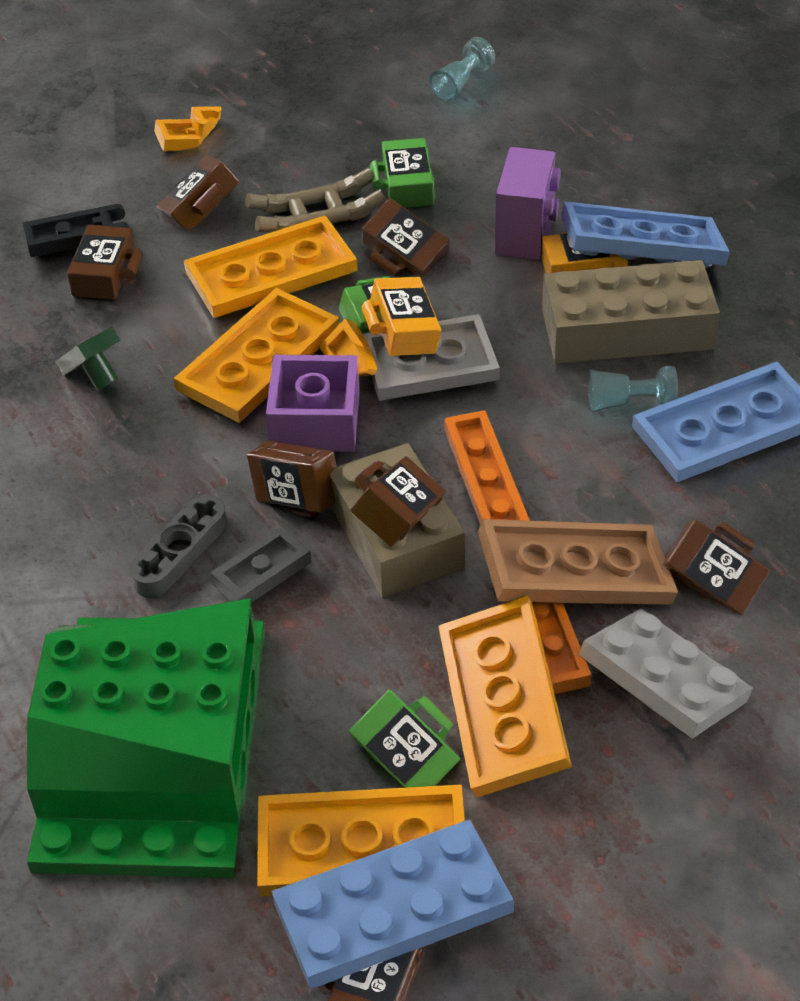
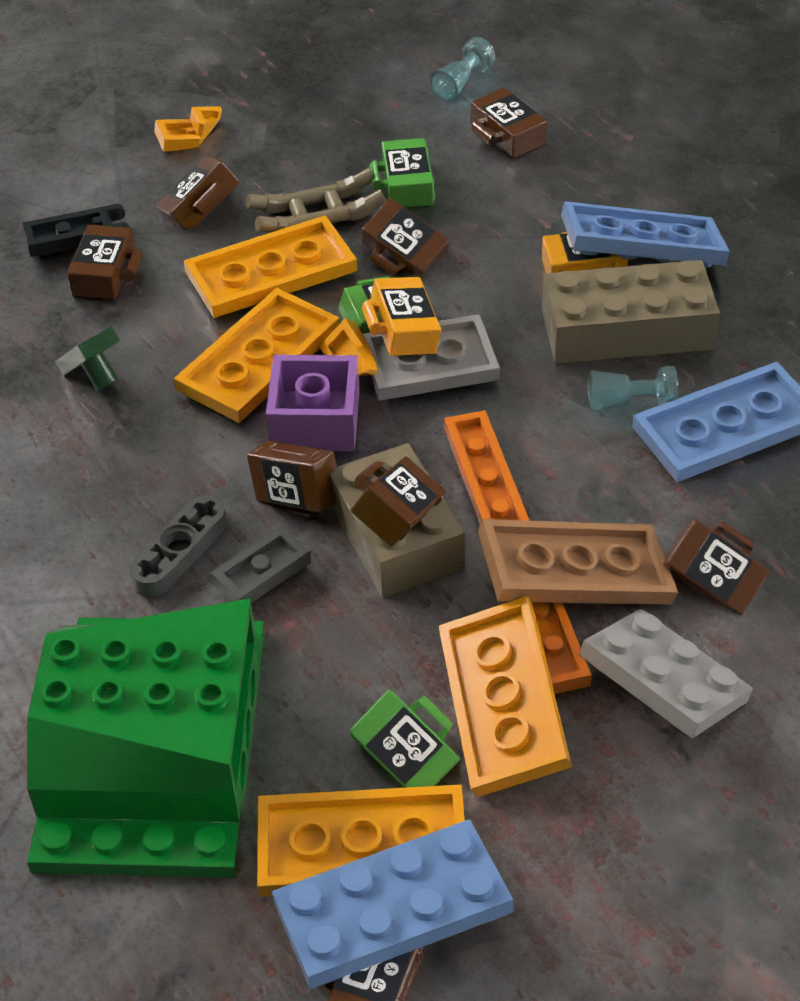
(507, 123): none -> reddish brown piece
(526, 202): medium lavender brick -> none

